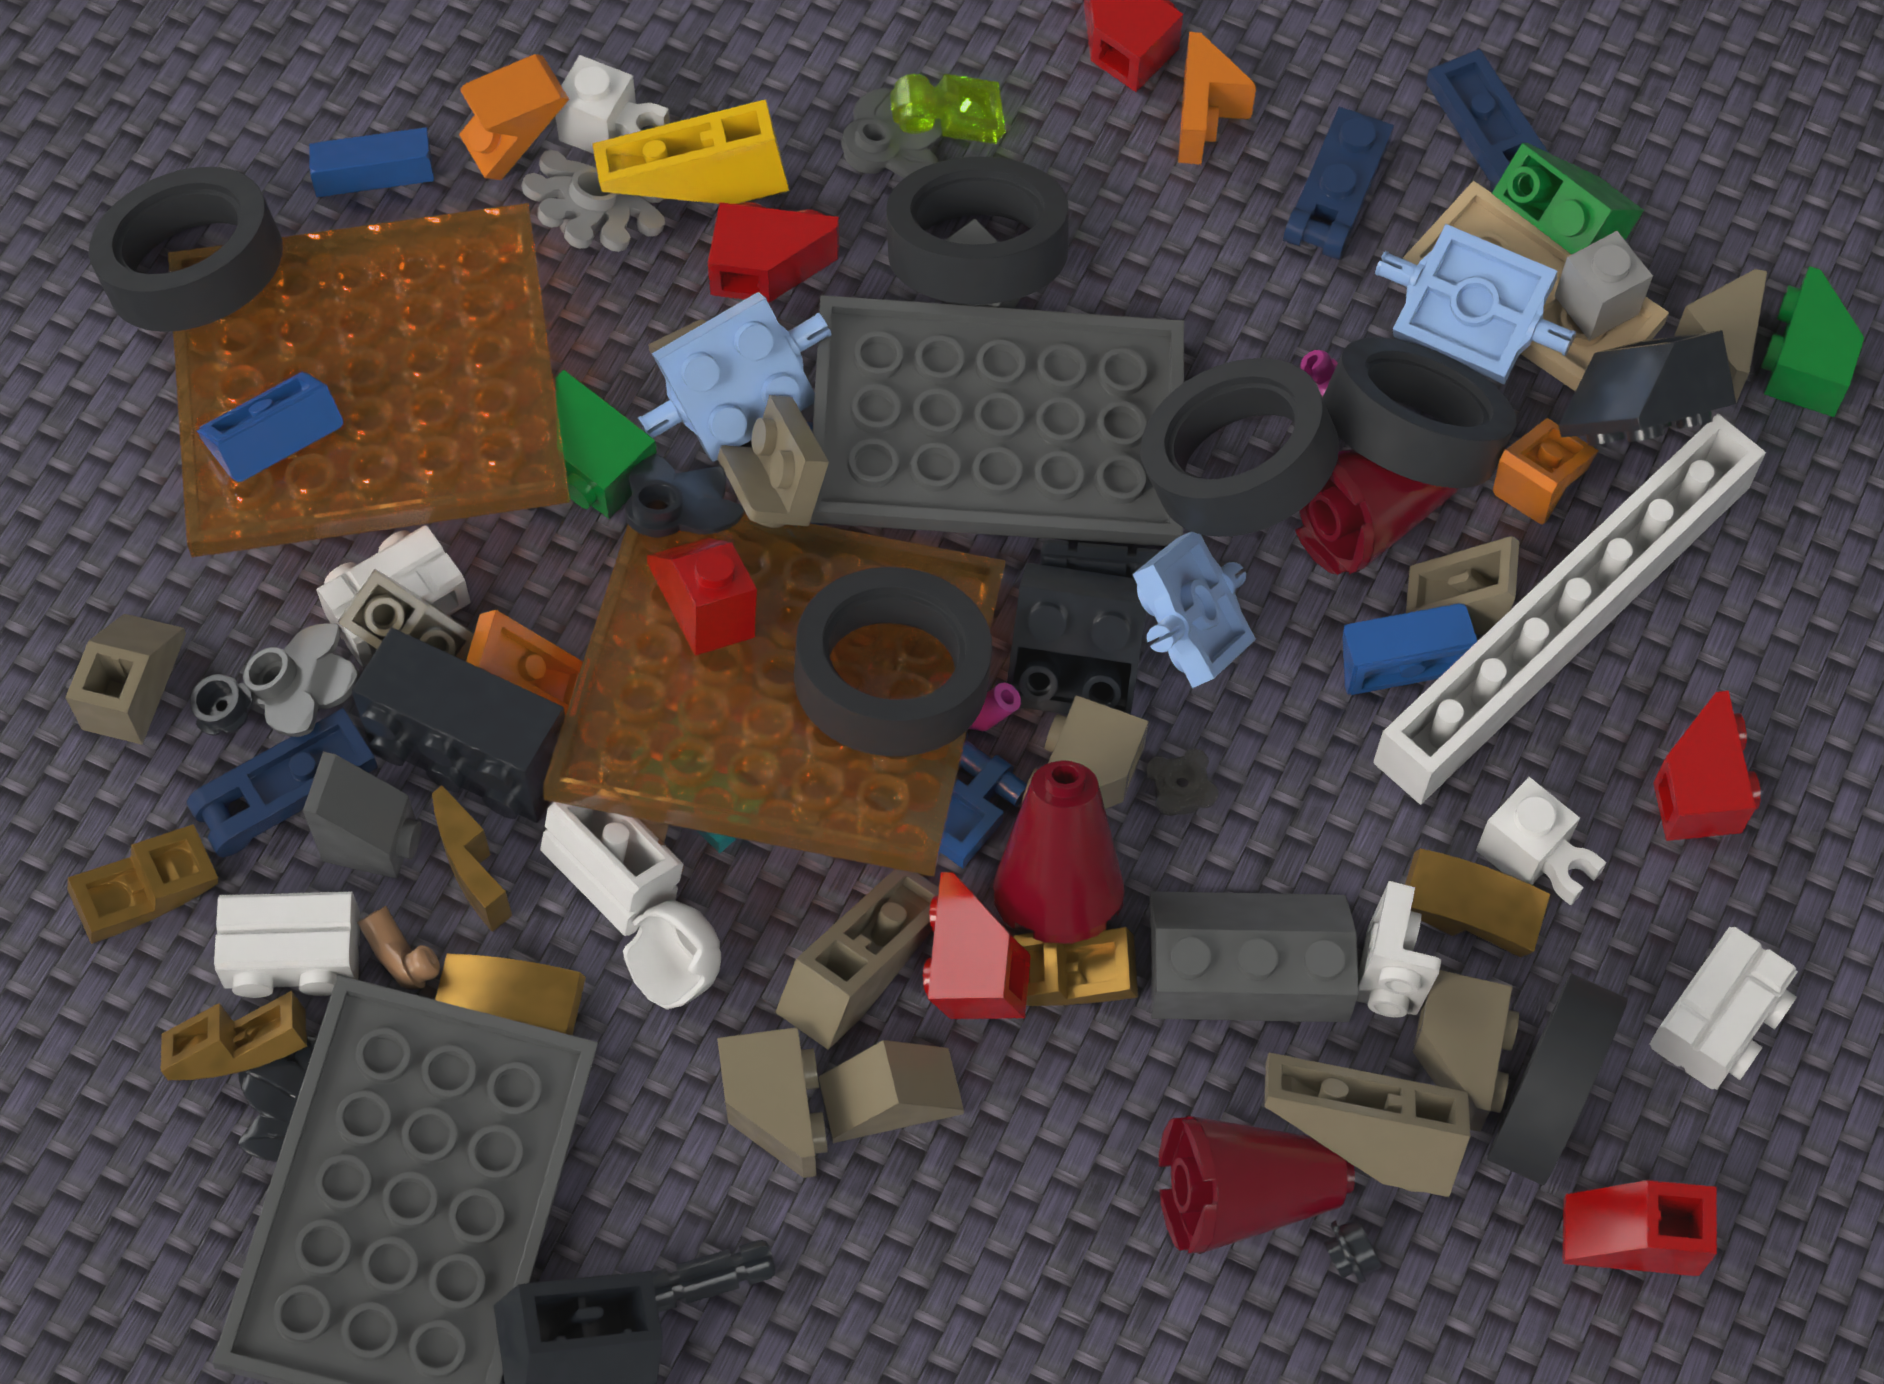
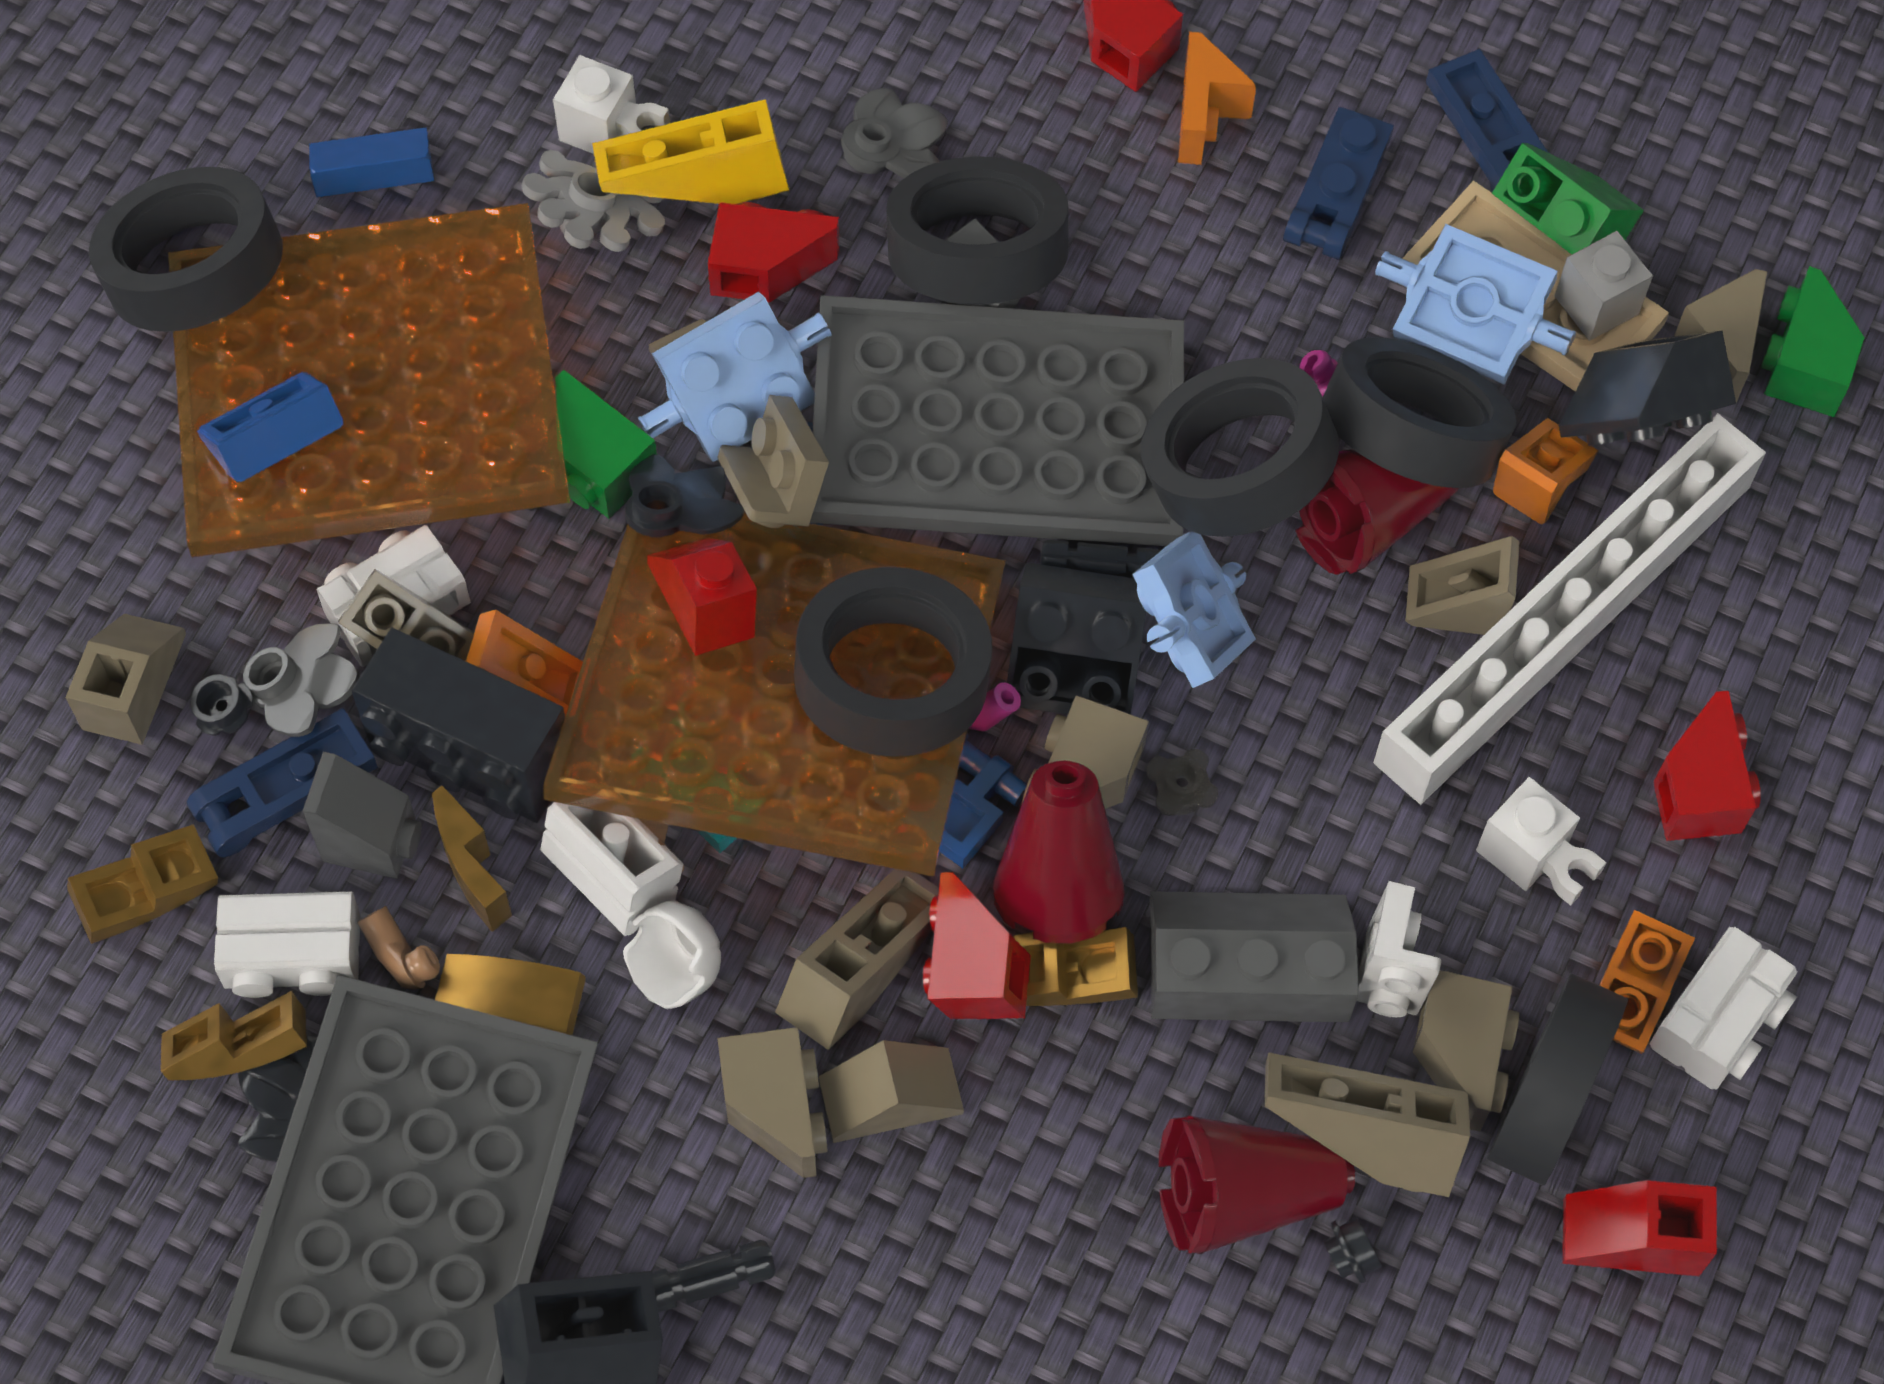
(510, 112): orange slope -> none
(964, 105): clear neon green plate -> none
(1405, 647): blue slope -> none
(1475, 898): pearl gold slope -> none
(1644, 972): none -> orange slope

